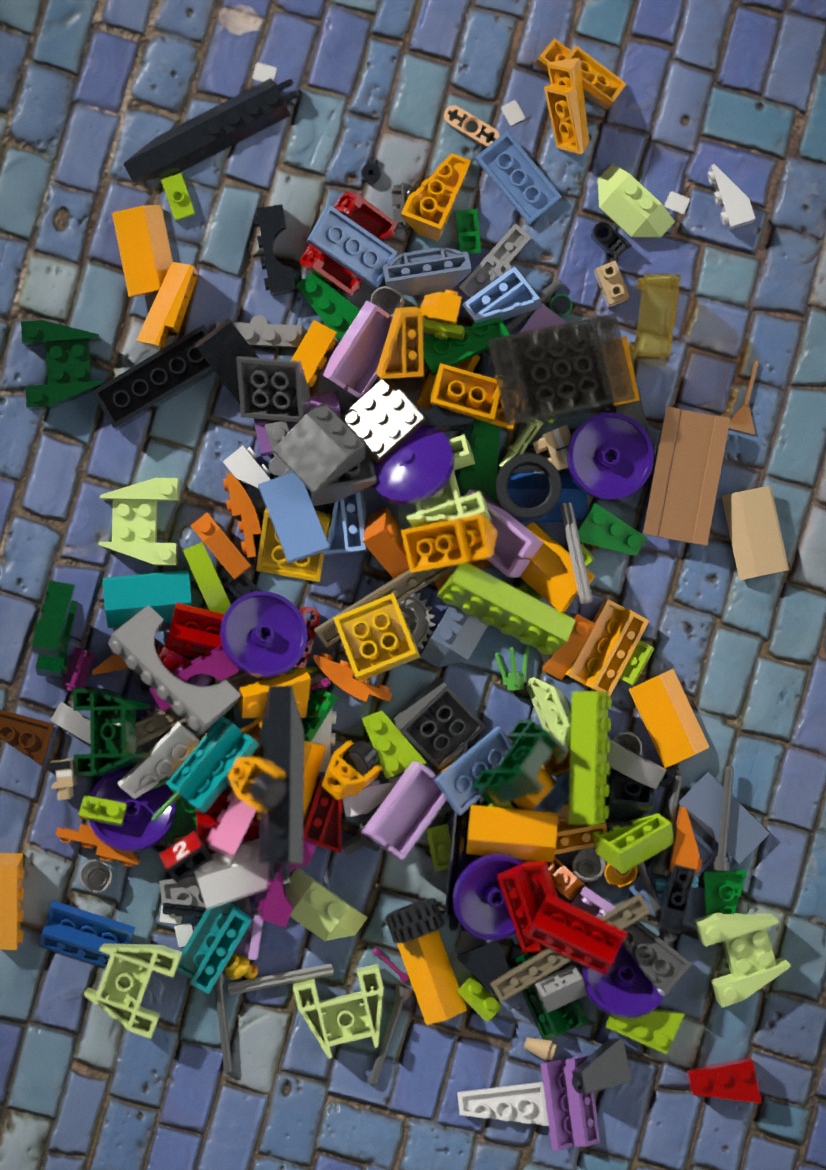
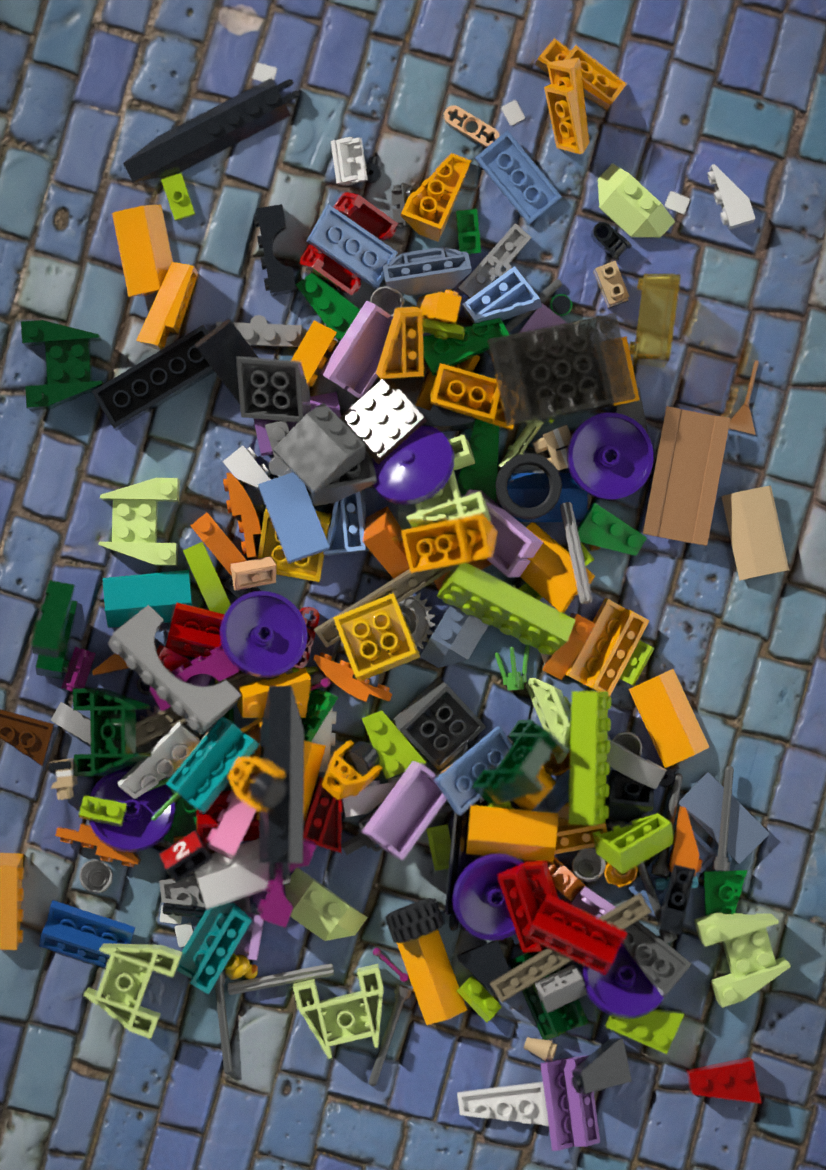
(253, 573): none -> light nougat slope
(349, 161): none -> white hinge

